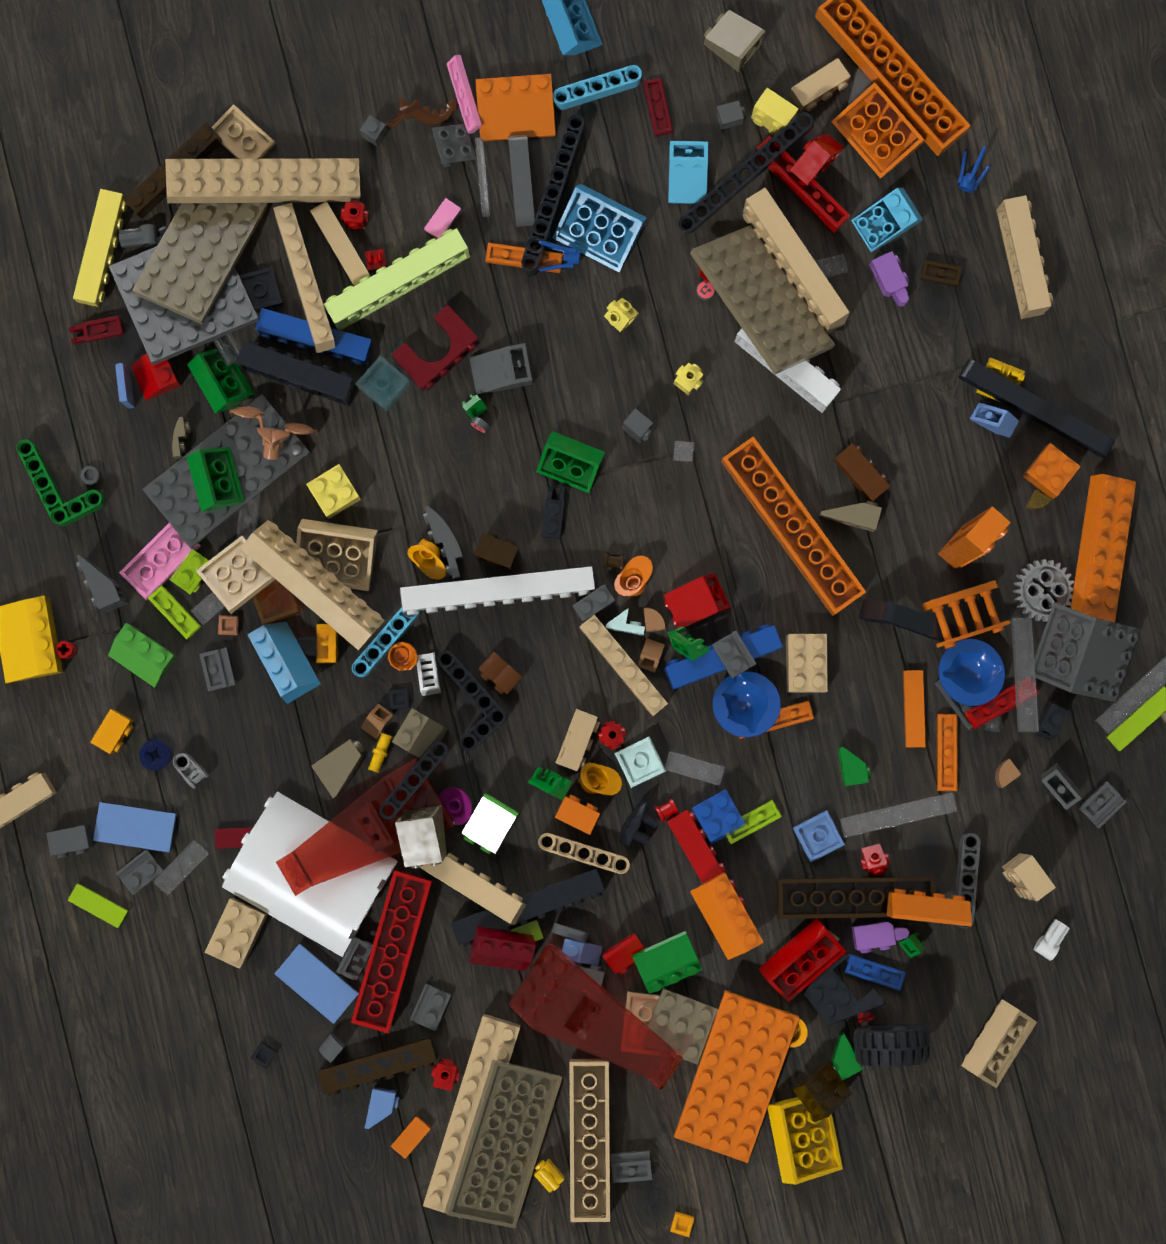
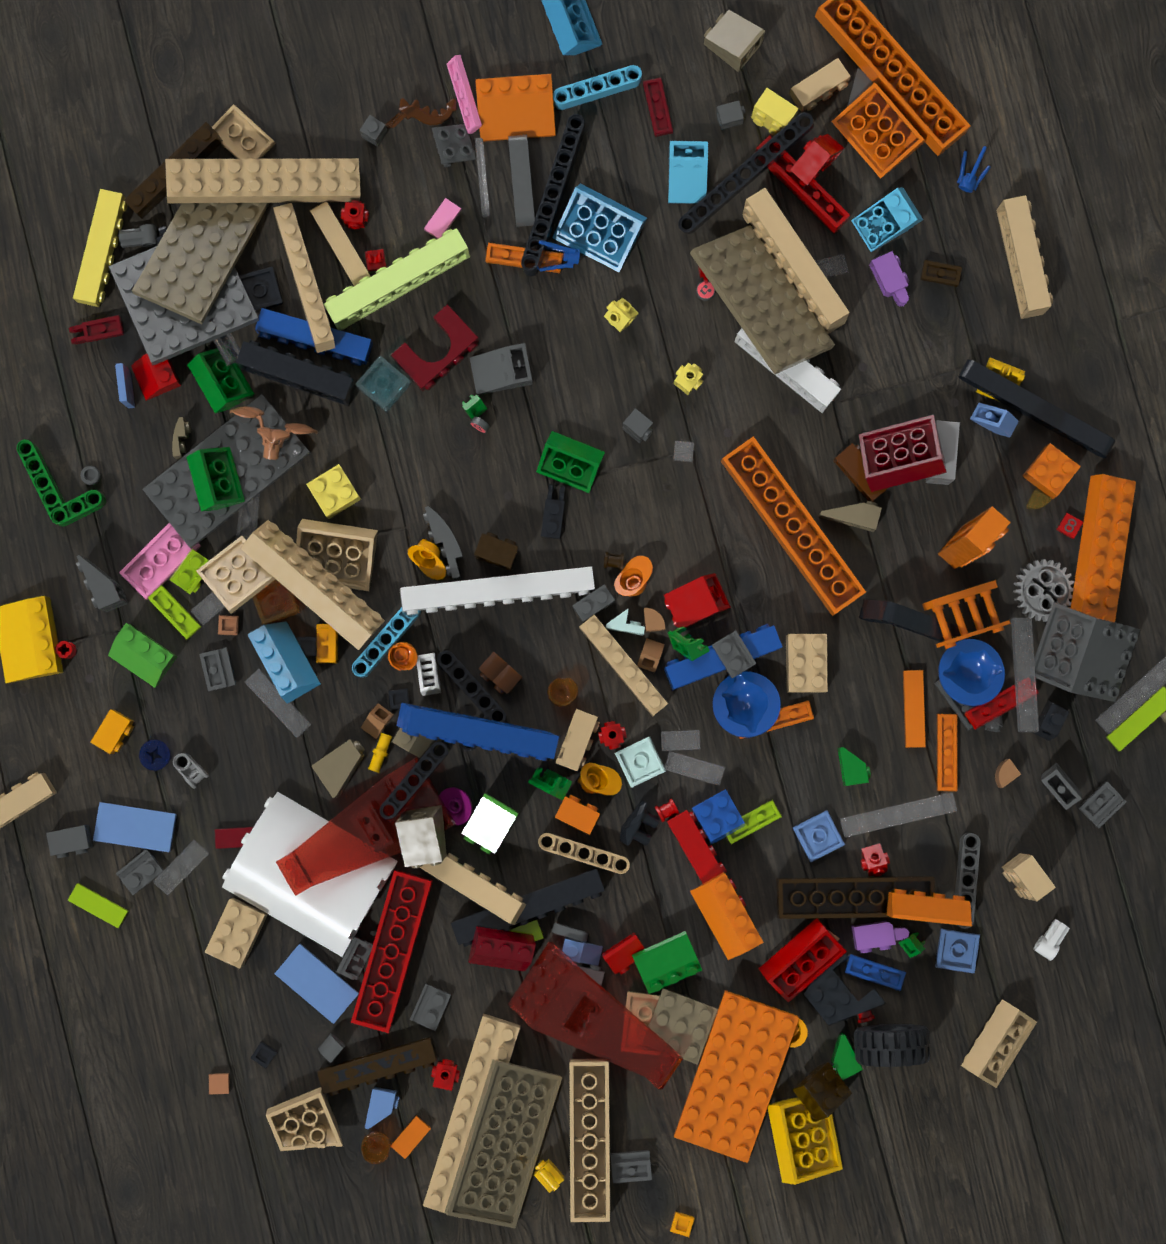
(219, 1083): none -> nougat tile
(269, 695): none -> clear tile
(304, 1122): none -> tan wedge
(375, 1147): none -> clear orange hair
(477, 732): none -> blue brick
(562, 691): none -> clear orange hair
(680, 740): none -> clear tile
(902, 453): none -> dark red slope
(949, 437): none -> light grey brick
(957, 950): none -> medium blue tile
(1069, 525): none -> red tile

